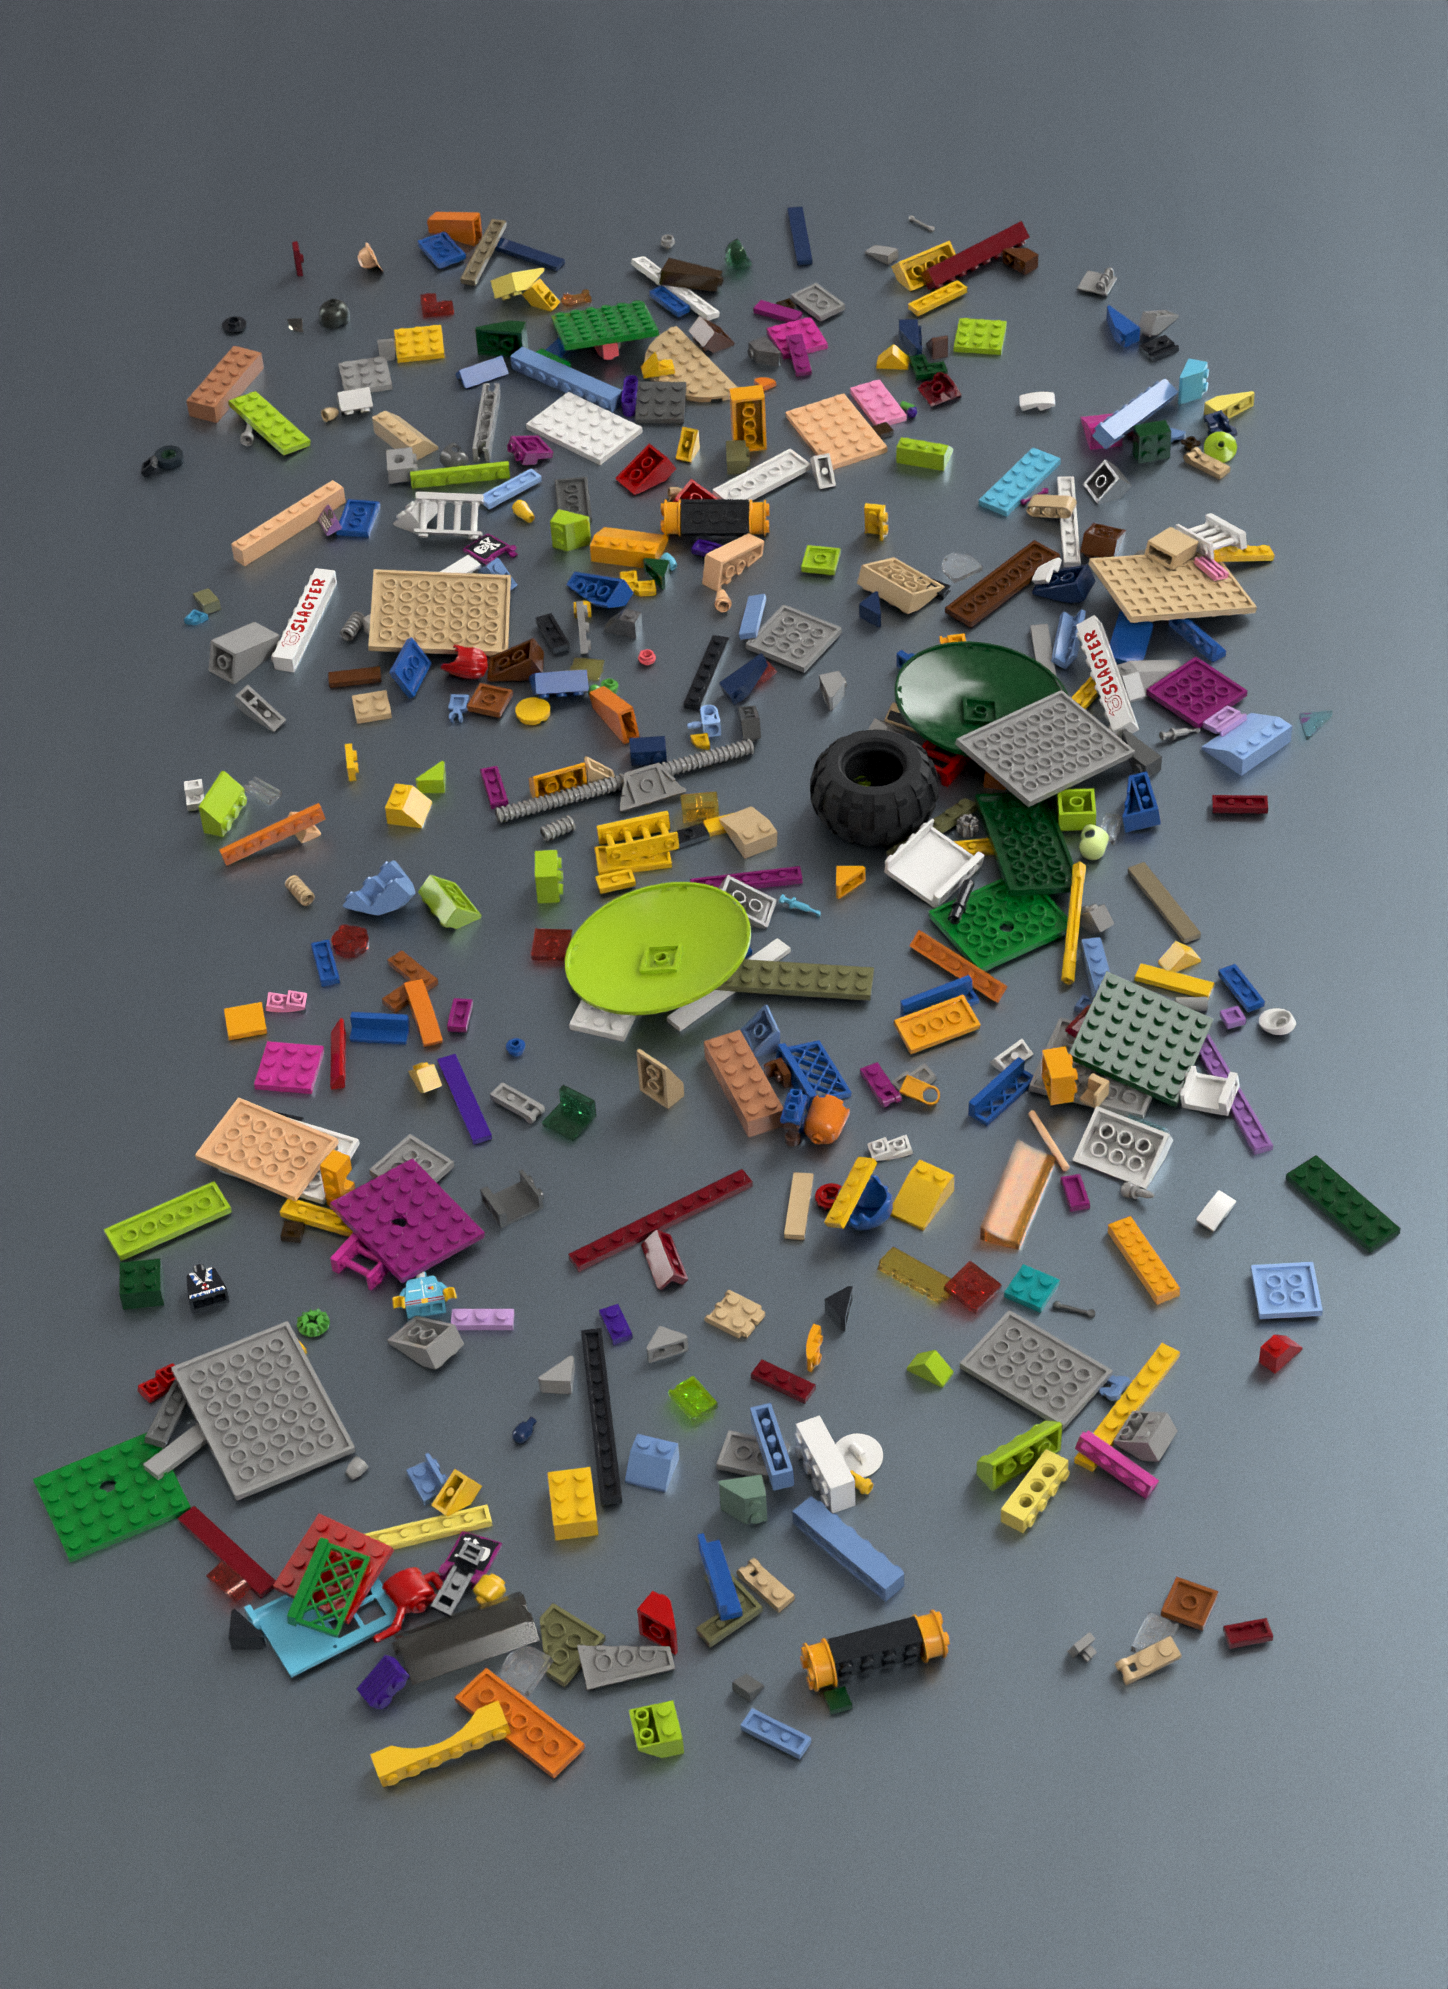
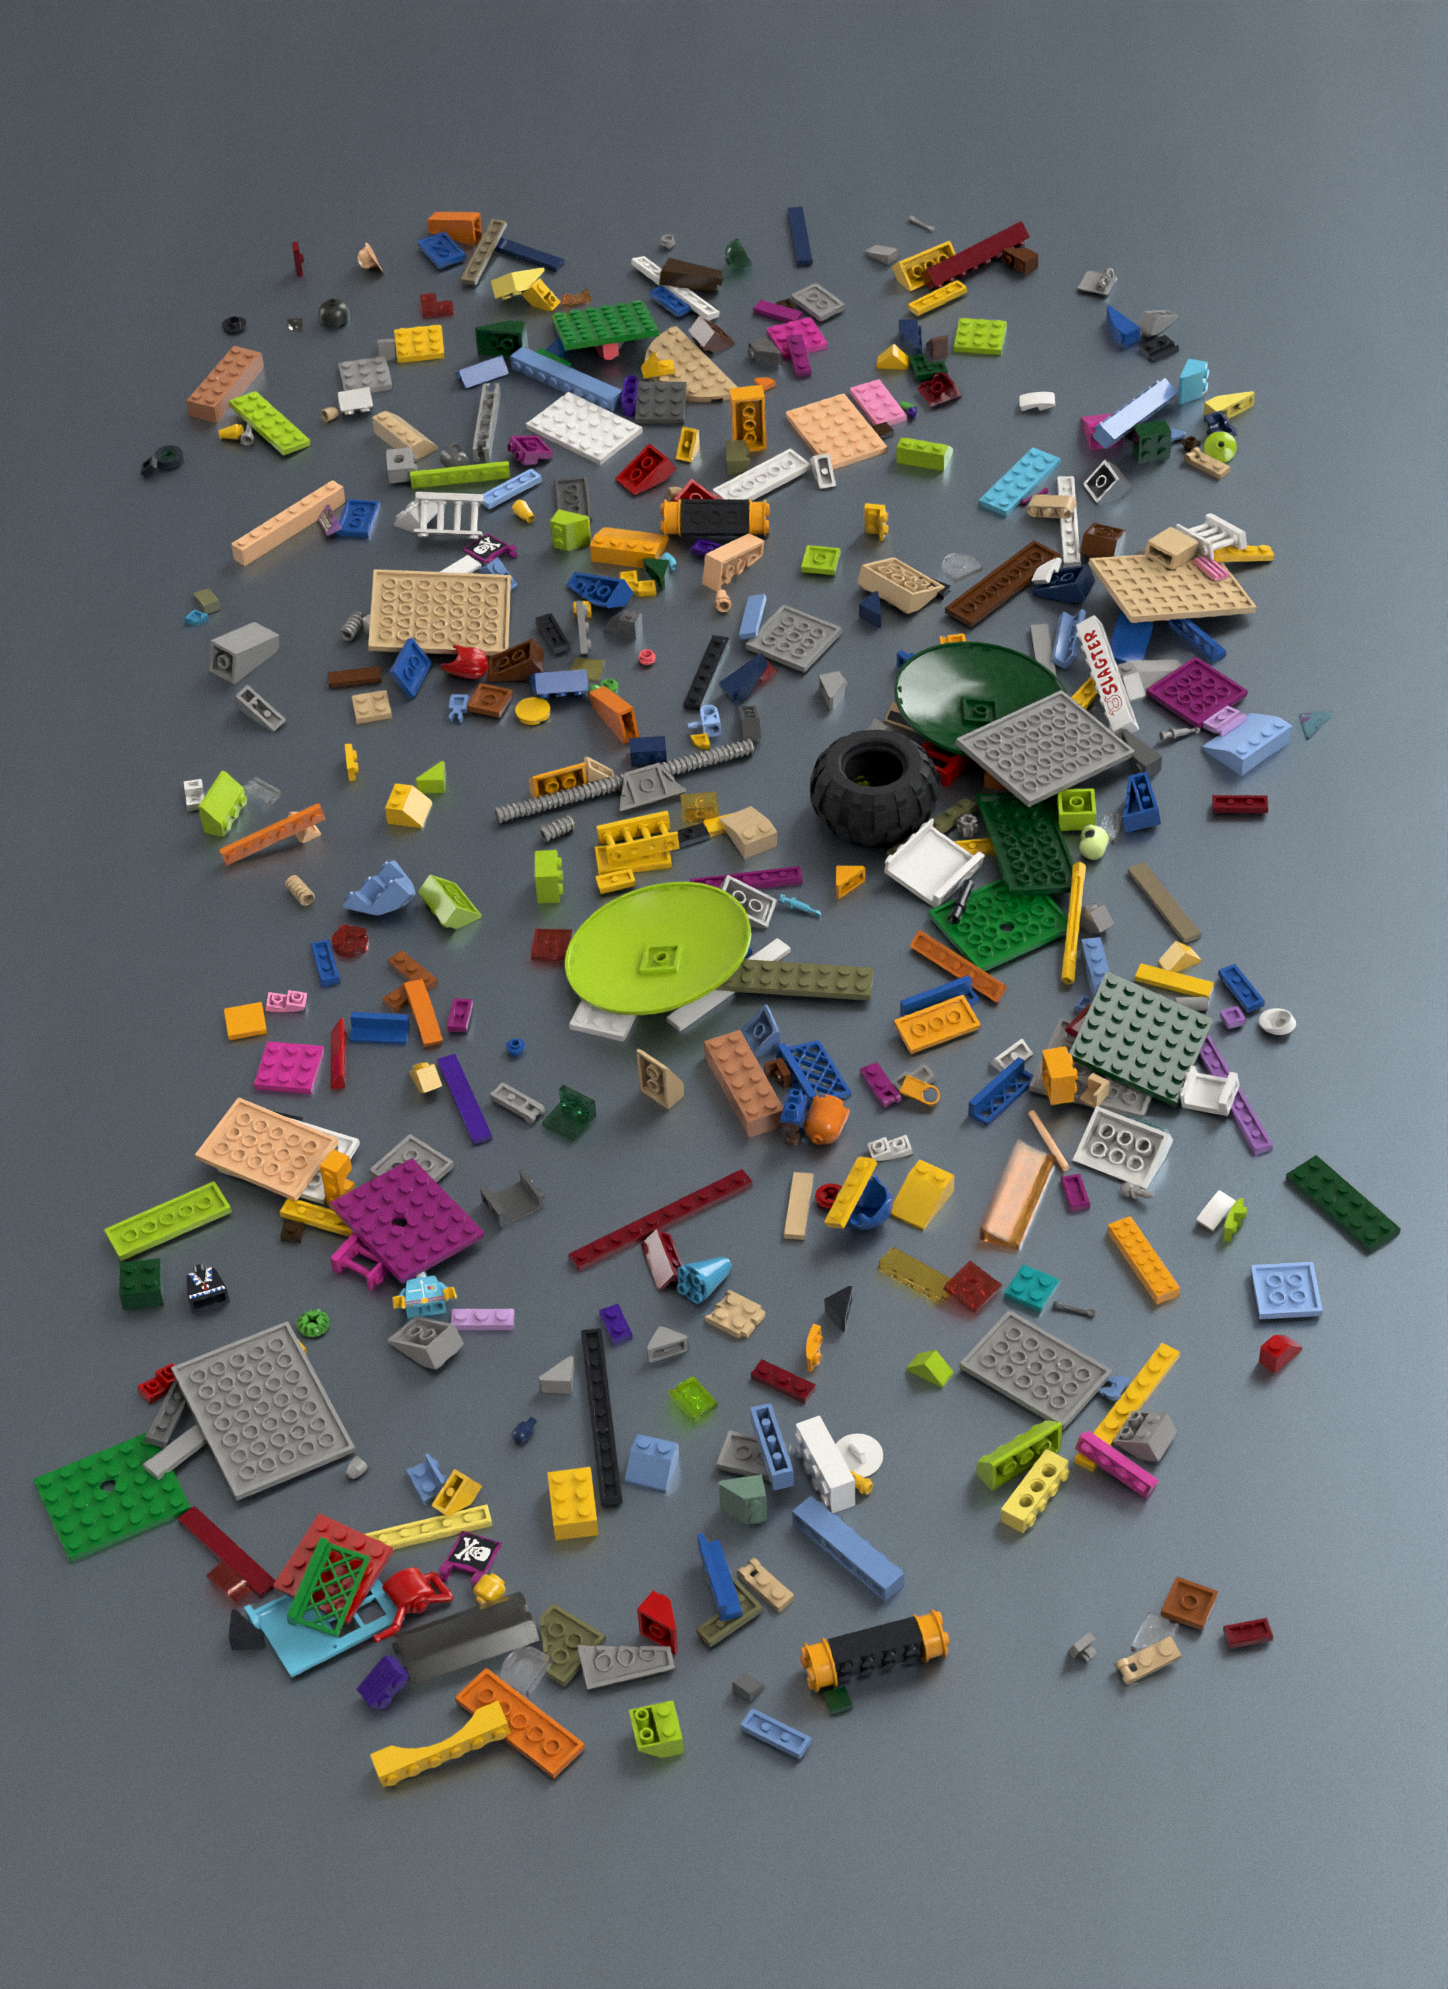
(232, 432): none -> yellow cone
(304, 620): white brick -> none
(458, 1579): slope -> none
(494, 787): magenta tile -> none
(701, 1278): none -> dark azure cone
(1234, 1219): none -> lime slope

